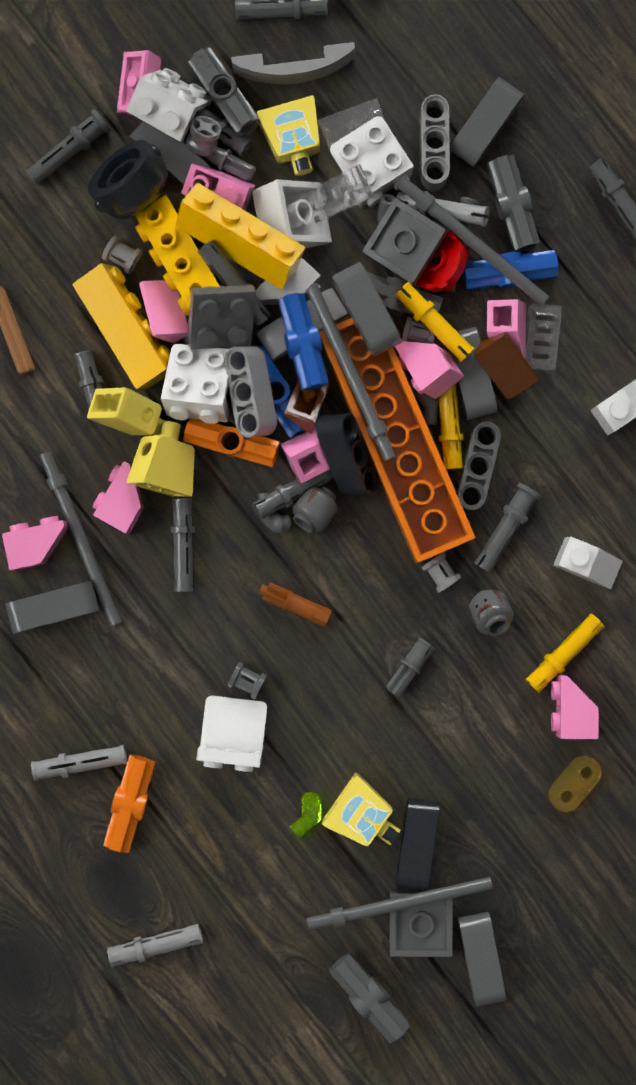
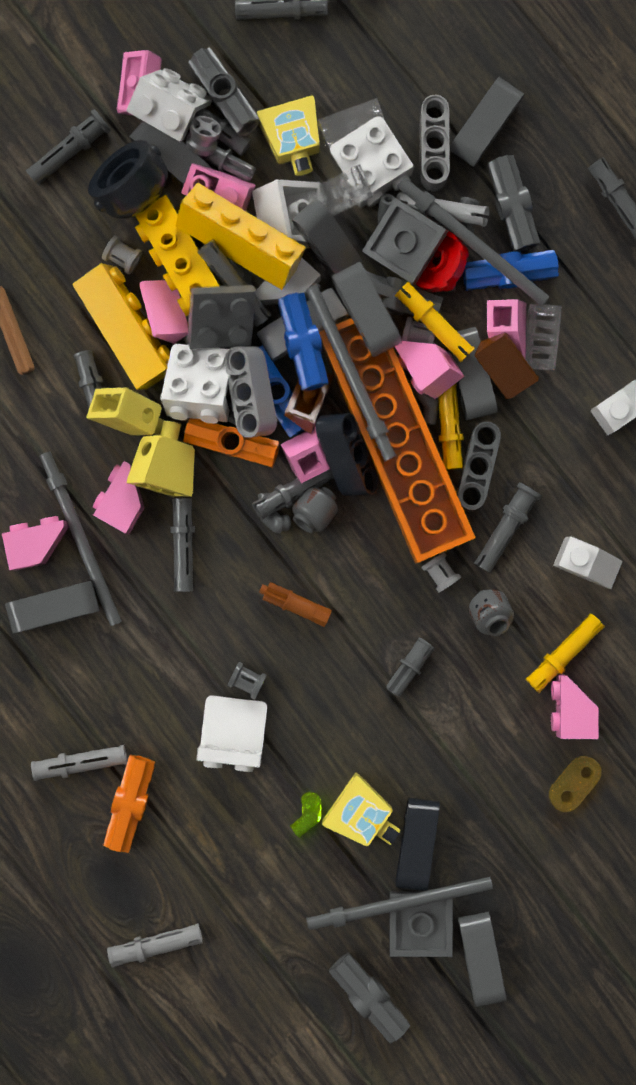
(296, 72): light grey slope -> none
(325, 238): none -> dark grey beam

